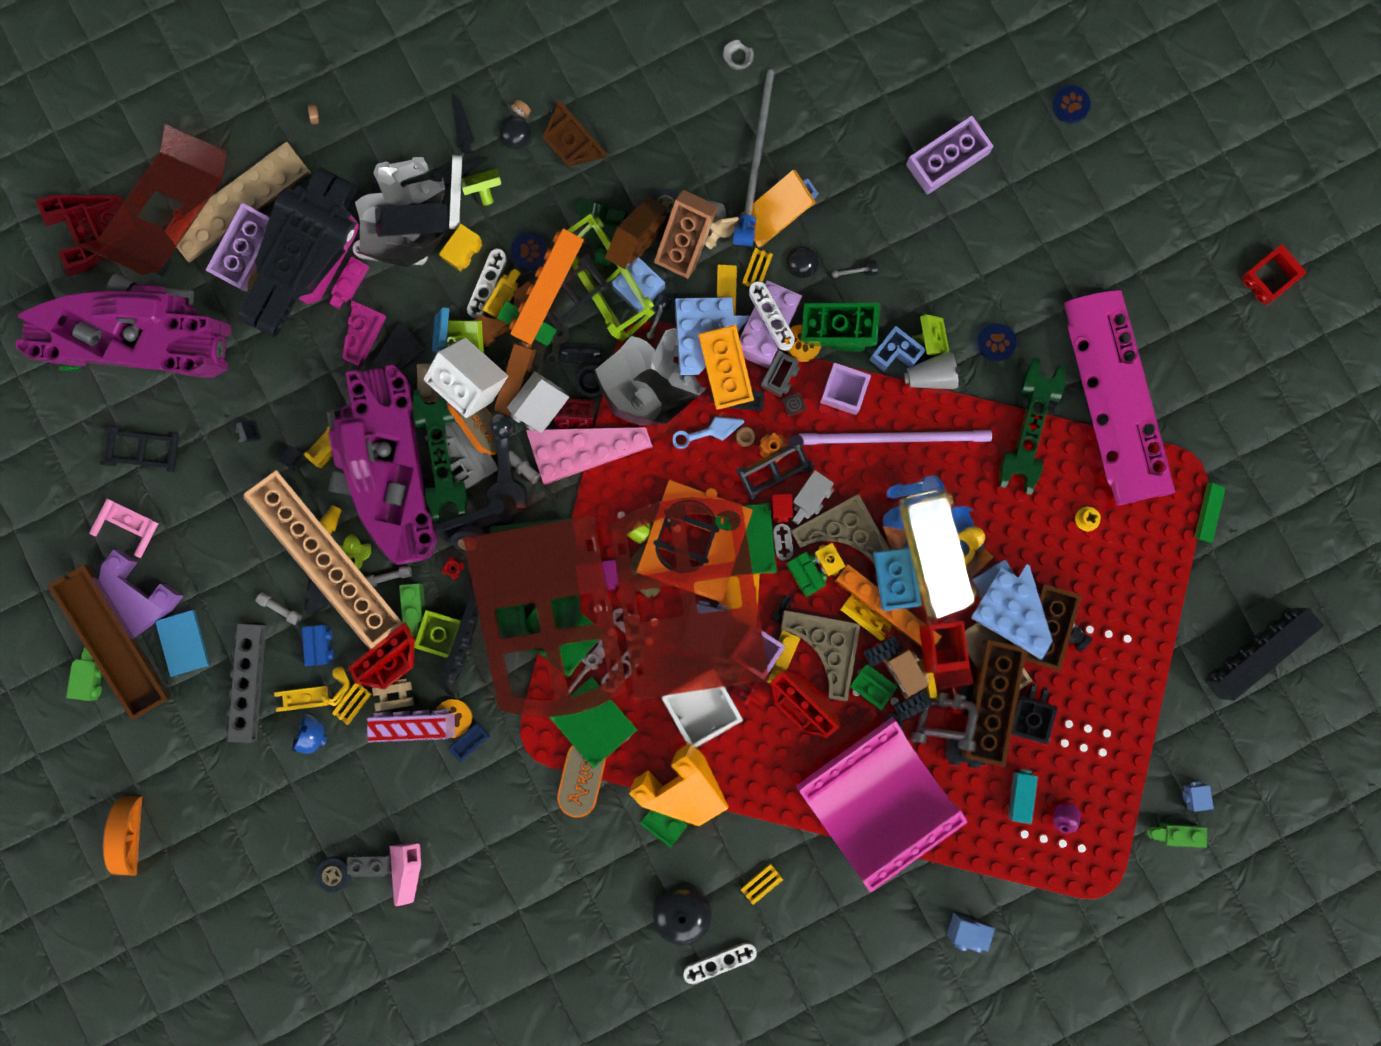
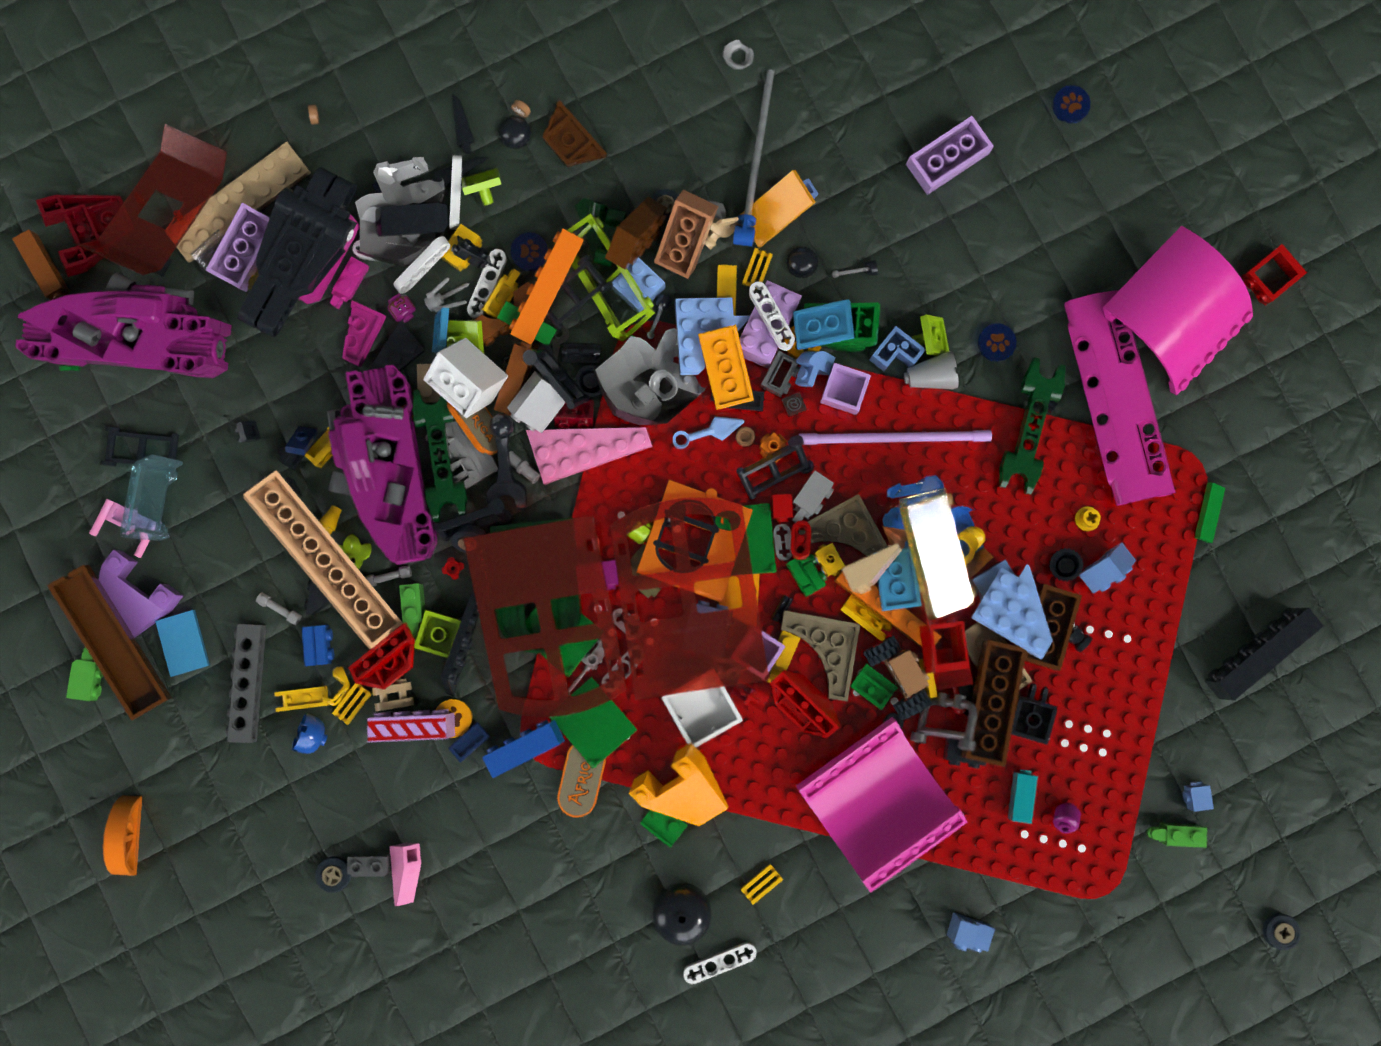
(41, 265): none -> dark orange brick
(147, 498): none -> clear light blue windscreen
(205, 252): none -> clear tile
(301, 440): none -> dark blue plate
(383, 412): none -> dark grey axle
(401, 308): none -> magenta head
(422, 265): none -> white beam
(435, 301): none -> light grey plant
(478, 256): none -> black hinge
(524, 748): none -> blue brick
(545, 352): none -> black piece
(654, 384): none -> light grey piece
(801, 541): none -> red plate
(813, 364): none -> medium blue brick
(823, 324): none -> dark azure tile
(868, 570): none -> tan slope
(1066, 565): none -> black hat
(1109, 568): none -> medium blue brick
(1183, 305): none -> dark pink panel
(1279, 924): none -> black wheel

